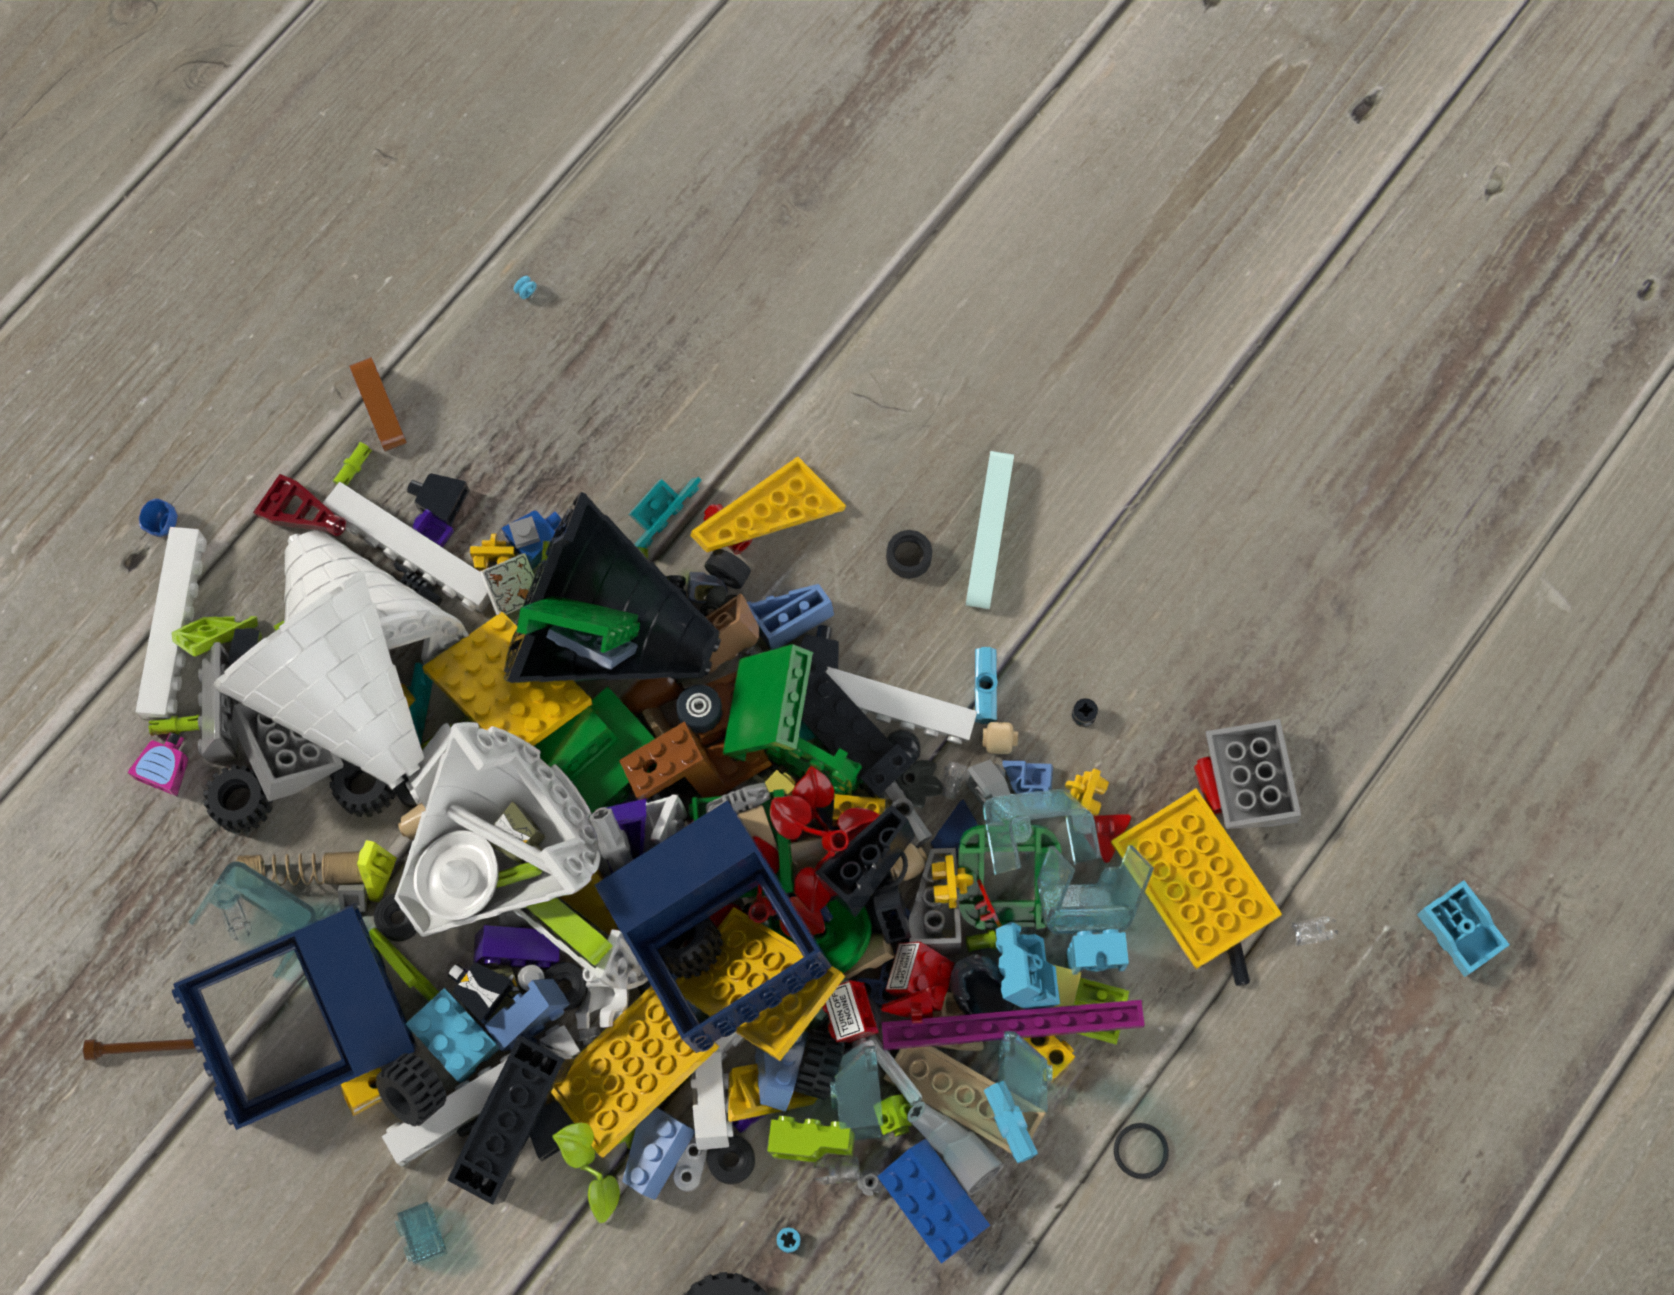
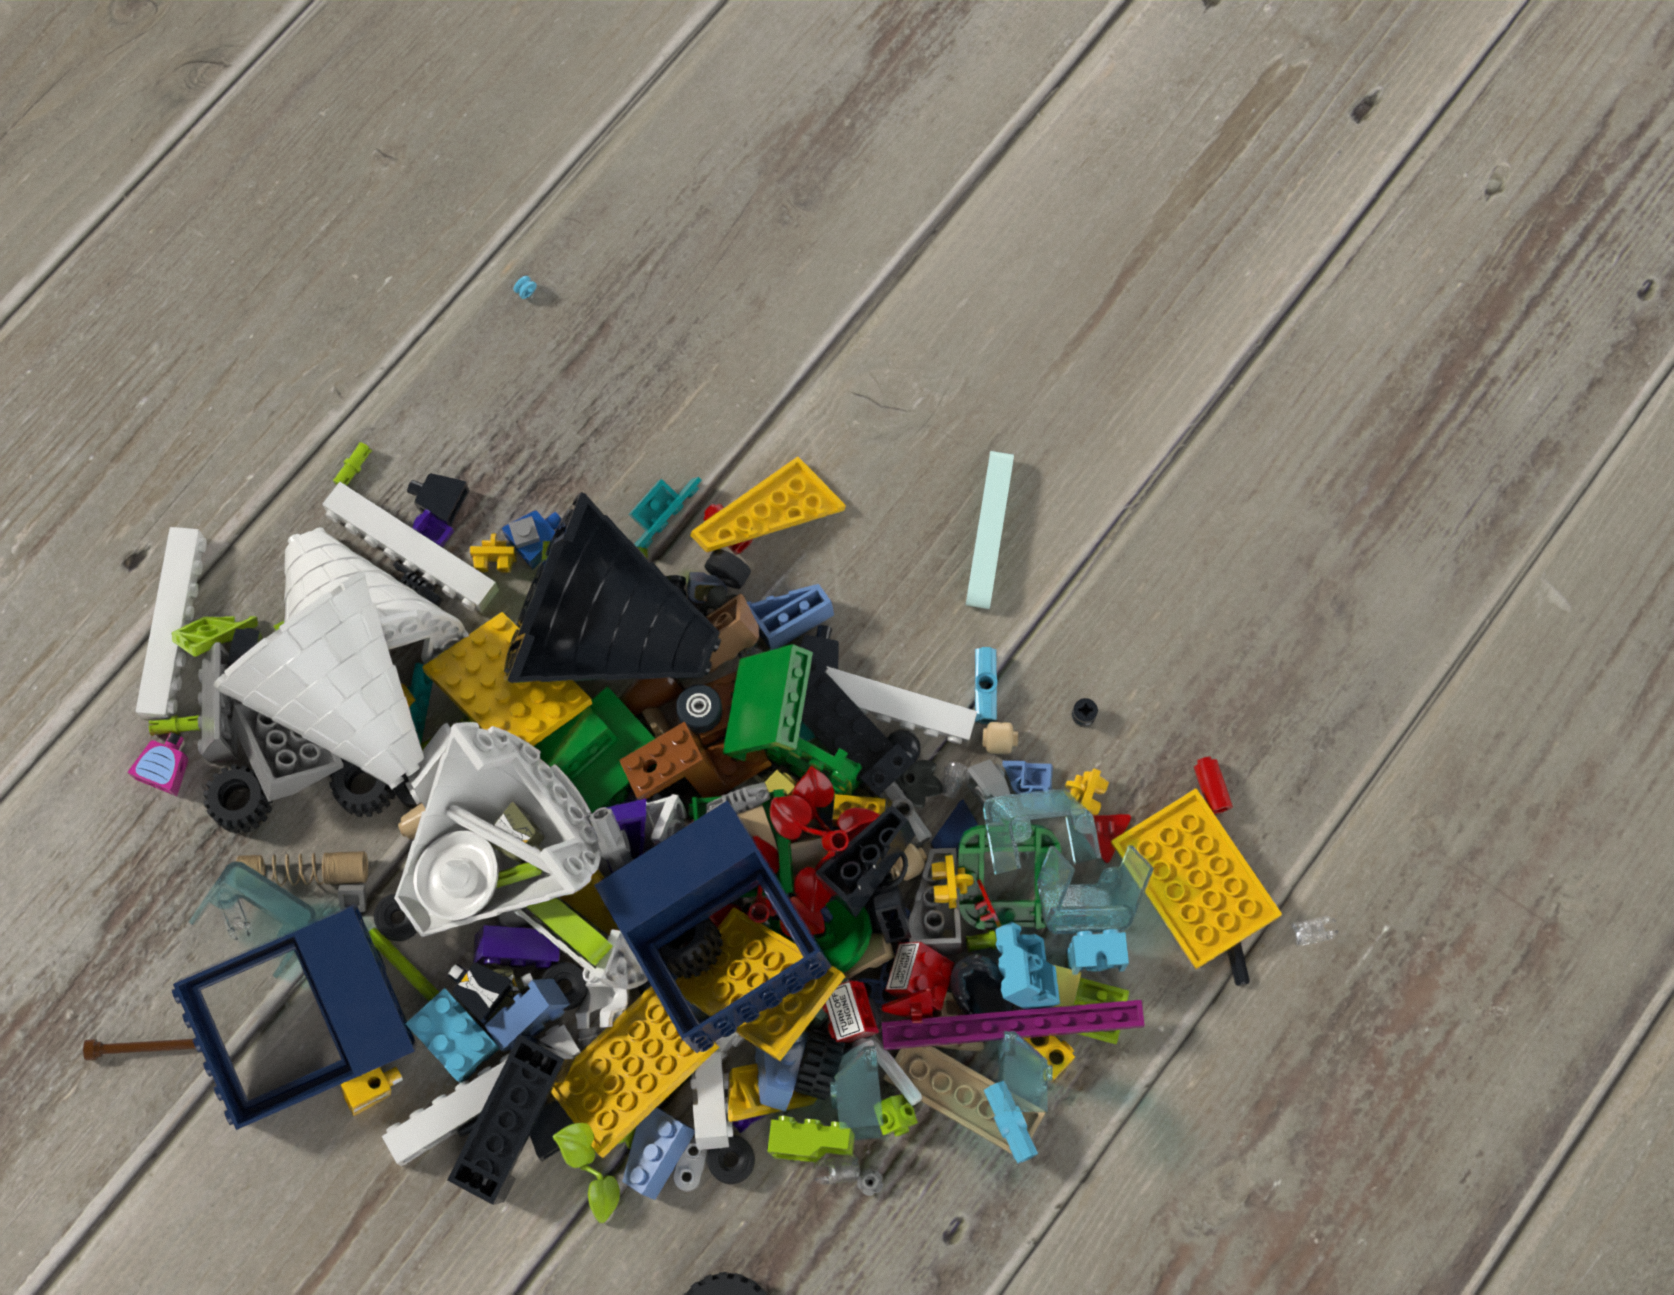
(157, 517): blue hair -> none
(279, 497): dark red plate -> none
(375, 869): neon yellow wing -> none
(377, 404): dark orange beam -> none
(396, 963): lime tile -> none
(411, 1089): black tyre -> none
(421, 1234): clear light blue brick -> none
(508, 583): white tile -> none
(528, 974): white plate -> none
(589, 646): sand blue plate -> none
(614, 625): green panel -> none
(796, 1237): medium azure bush -> none
(909, 536): black tyre -> none
(933, 1200): blue brick -> none
(959, 1149): light grey piece -> none
(1160, 1136): black tyre -> none
(1253, 775): light grey slope -> none
(1463, 928): medium azure piece -> none

